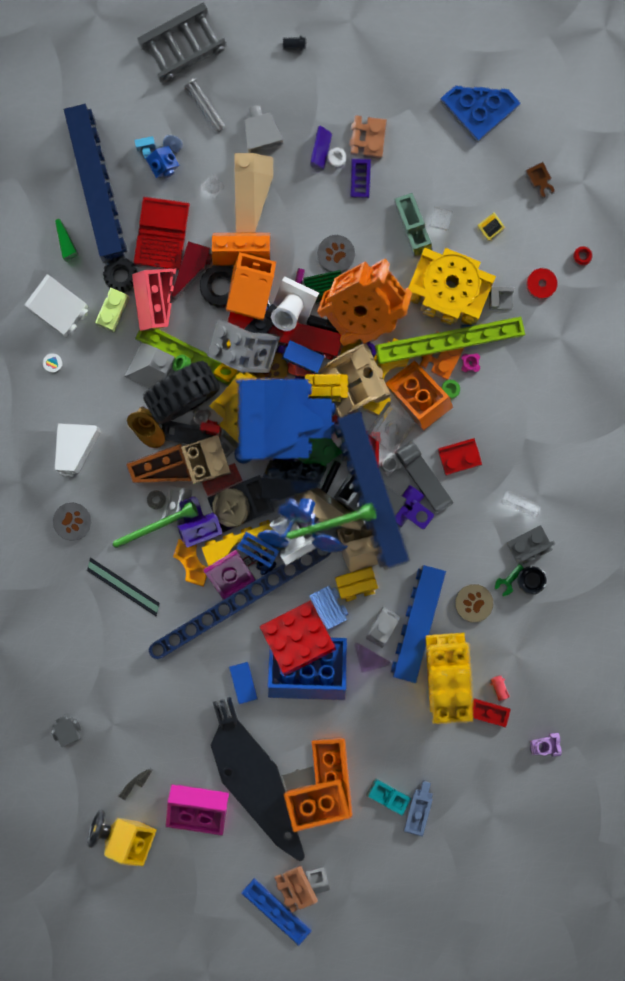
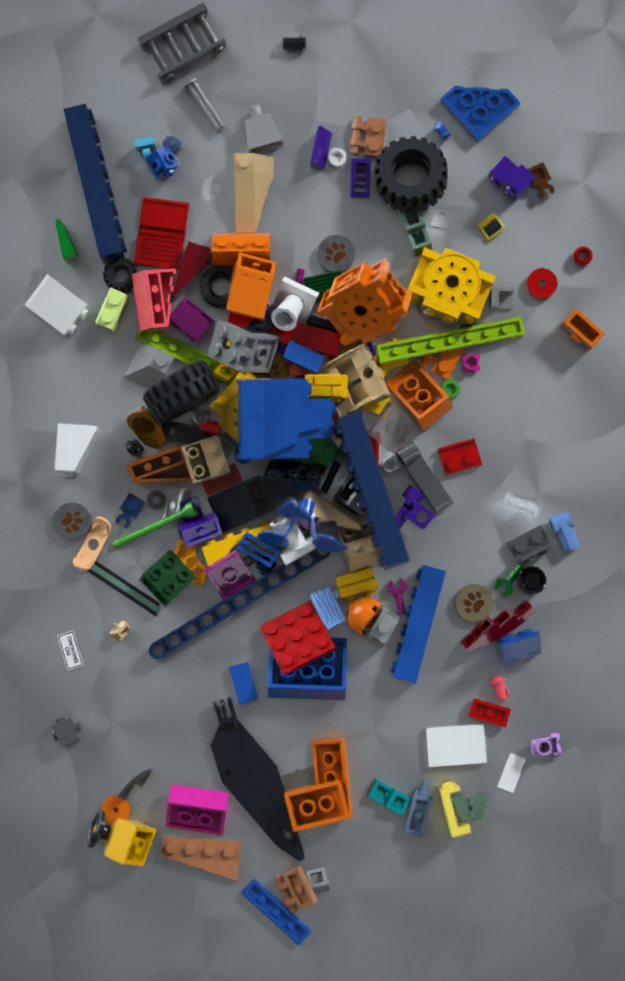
(52, 363): white tile -> none
(70, 650): none -> white sticker
(86, 557): none -> light nougat piece
(115, 808): none -> orange piece
(120, 630): none -> tan piece
(132, 507): none -> dark blue plate
(134, 448): none -> black plate
(167, 578): none -> dark green bracket
(180, 362): bright green tile -> none
(191, 320): none -> magenta brick
(206, 854): none -> nougat wing
(231, 507): dark tan tile -> none
(363, 613): none -> orange cylinder
(367, 513): bright green piece -> none
(368, 659): clear purple slope -> none
(398, 595): none -> magenta bar
(407, 152): none -> black tyre
(442, 131): none -> blue tile
(449, 678): yellow piece -> none
(455, 829): none -> light yellow panel
(456, 745): none -> white tile
(478, 805): none -> sand green animal
(491, 630): none -> dark red slope
(511, 178): none -> dark purple brick
(511, 773): none -> white sticker
(519, 647): none -> blue slope
(563, 527): none -> medium blue piece
(582, 329): none -> orange brick

